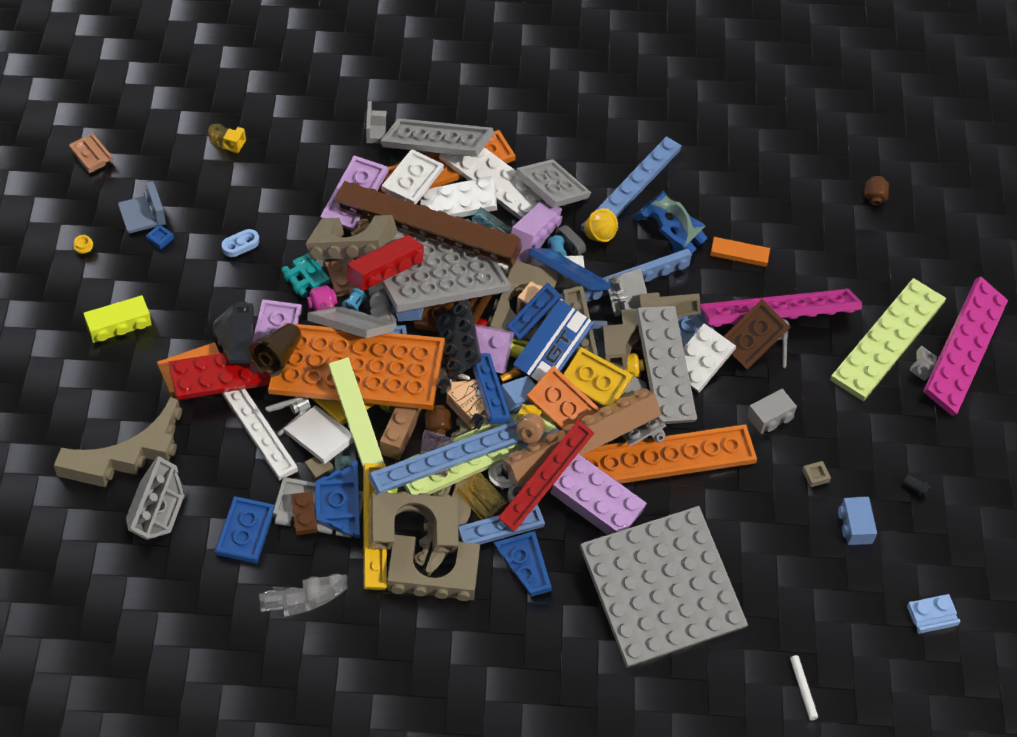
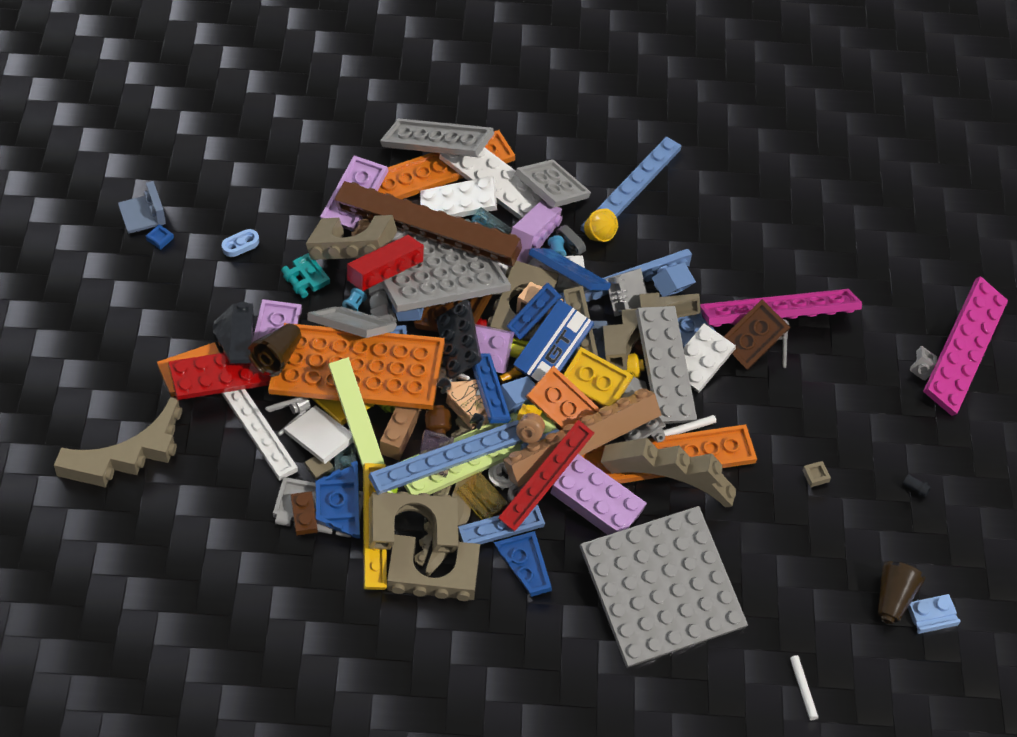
(82, 244): yellow plate -> none
(90, 153): nougat plate -> none
(117, 319): neon yellow brick -> none
(156, 501): light grey wedge -> none
(227, 138): leg -> none
(245, 530): blue tile -> none
(314, 593): clear slope -> none
(322, 298): dark pink head -> none
(338, 276): nougat plate -> none
(375, 125): light grey panel -> none
(413, 177): white plate -> none
(672, 462): none -> dark tan arch
(673, 279): none -> medium blue brick
(682, 224): blue hips -> none
(690, 426): none -> white bar
(740, 251): orange tile -> none
(771, 411): light grey brick -> none
(857, 520): medium blue brick -> none
(876, 190): reddish brown head -> none
(887, 339): yellowish green plate -> none
(897, 590): none -> dark brown cone

